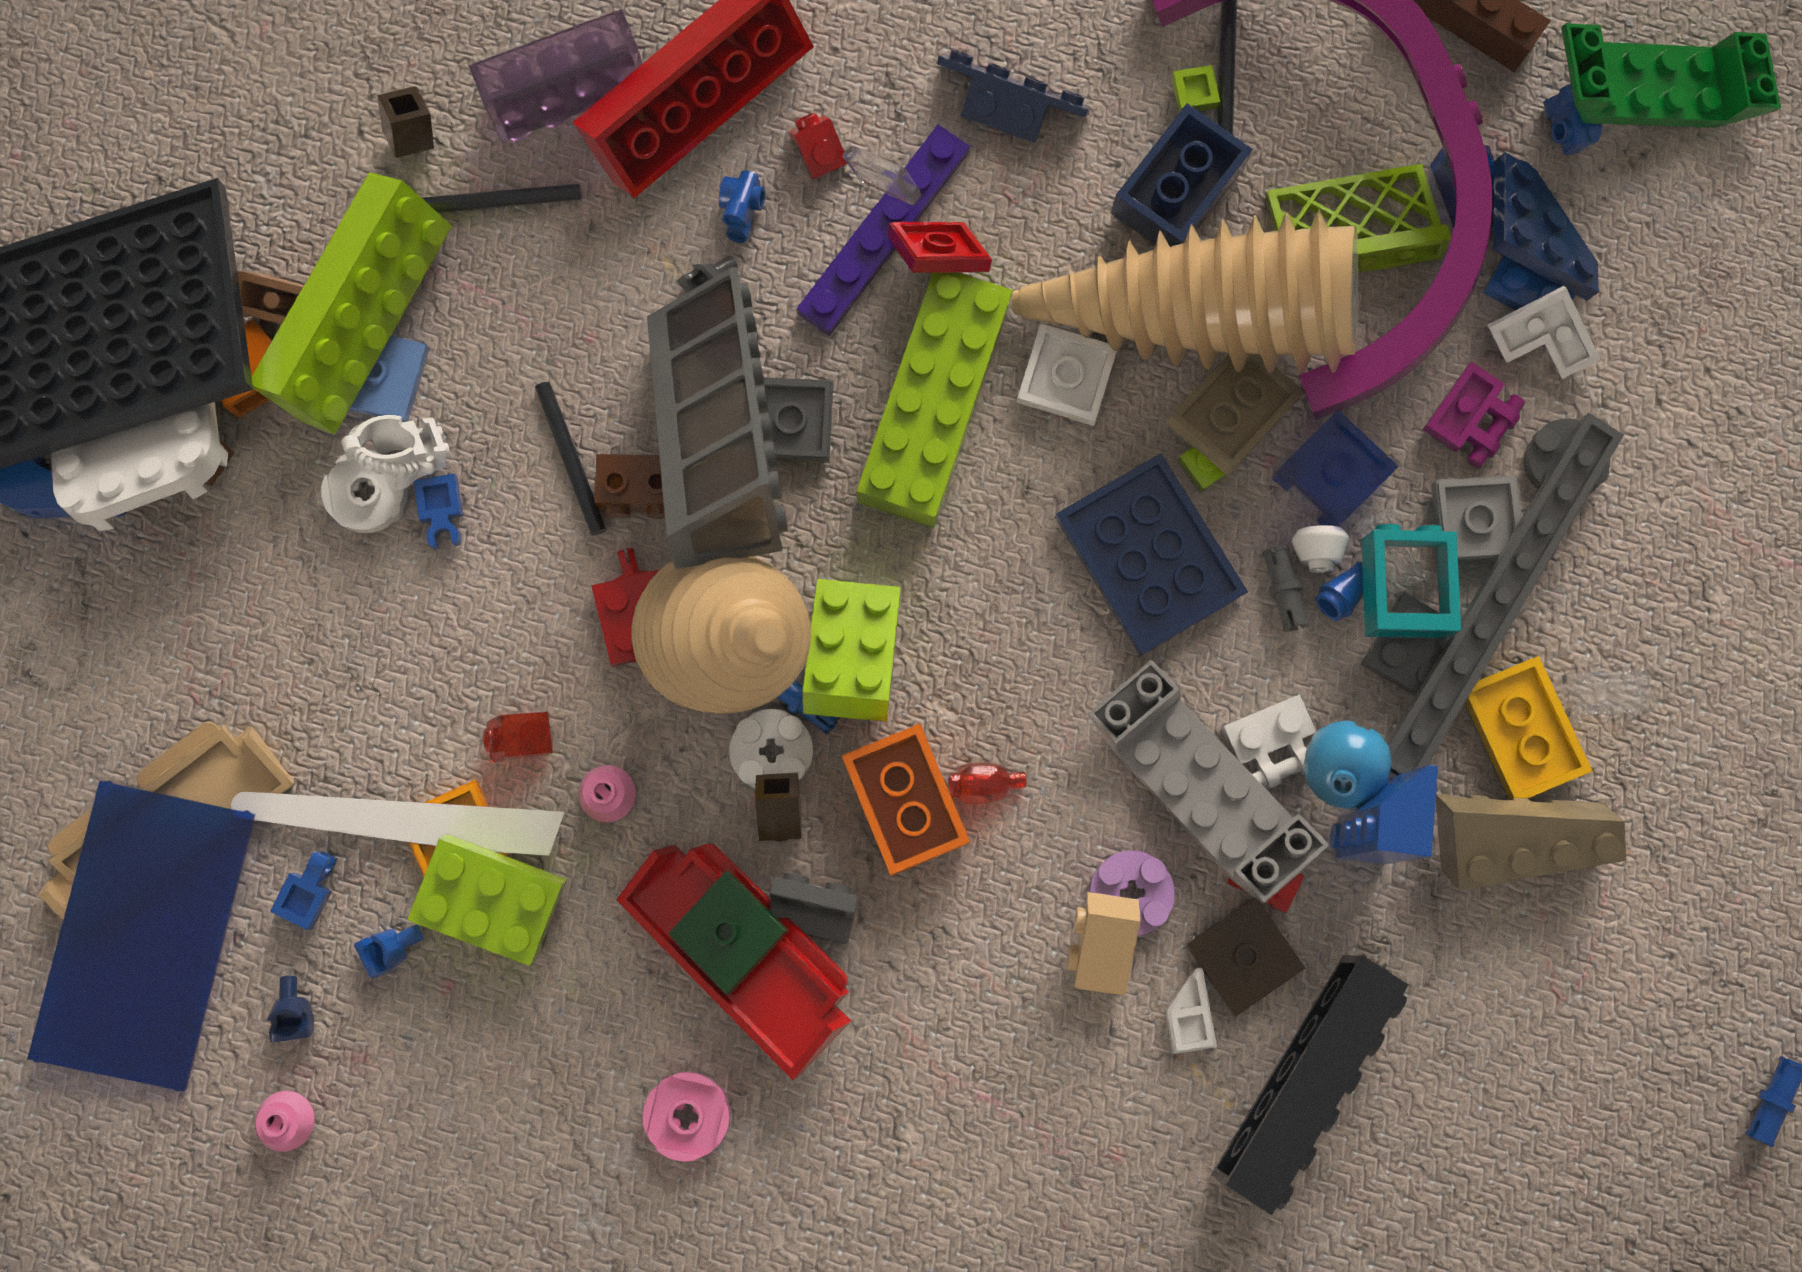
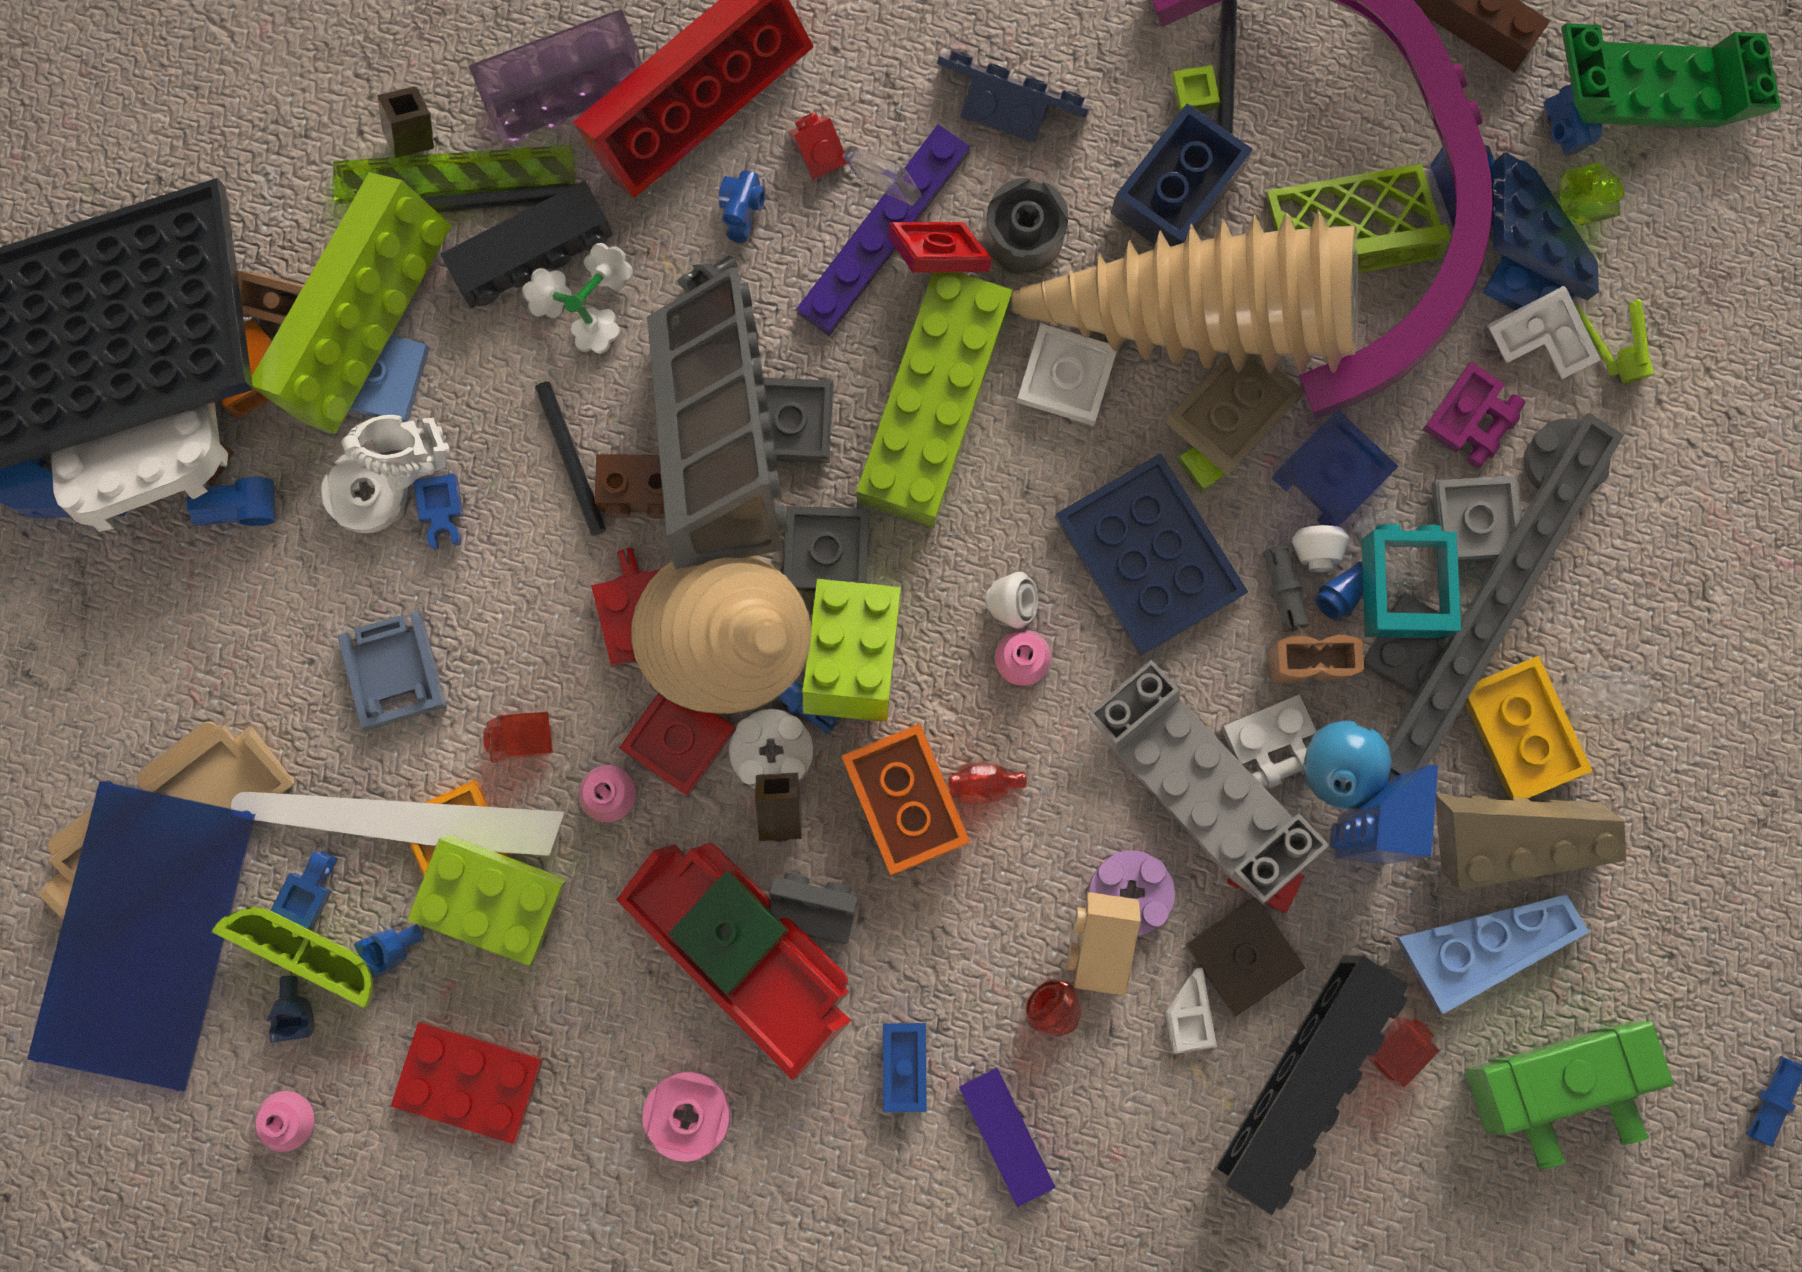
(247, 503): none -> blue piece
(300, 952): none -> lime brick
(391, 664): none -> sand blue container
(462, 171): none -> clear neon green tile
(467, 1082): none -> red plate
(531, 240): none -> black brick
(549, 293): none -> white plant
(677, 742): none -> red plate
(825, 545): none -> dark grey plate
(904, 1067): none -> blue plate
(1007, 1137): none -> dark purple tile
(1013, 599): none -> white cone
(1020, 669): none -> bright pink cone
(1033, 205): none -> dark grey brick
(1053, 1008): none -> clear red cone
(1325, 661): none -> medium nougat brick
(1404, 1051): none -> clear red brick
(1481, 951): none -> light blue wing
(1571, 1078): none -> bright green piece
(1590, 193): none -> clear neon green brick
(1633, 361): none -> lime plant

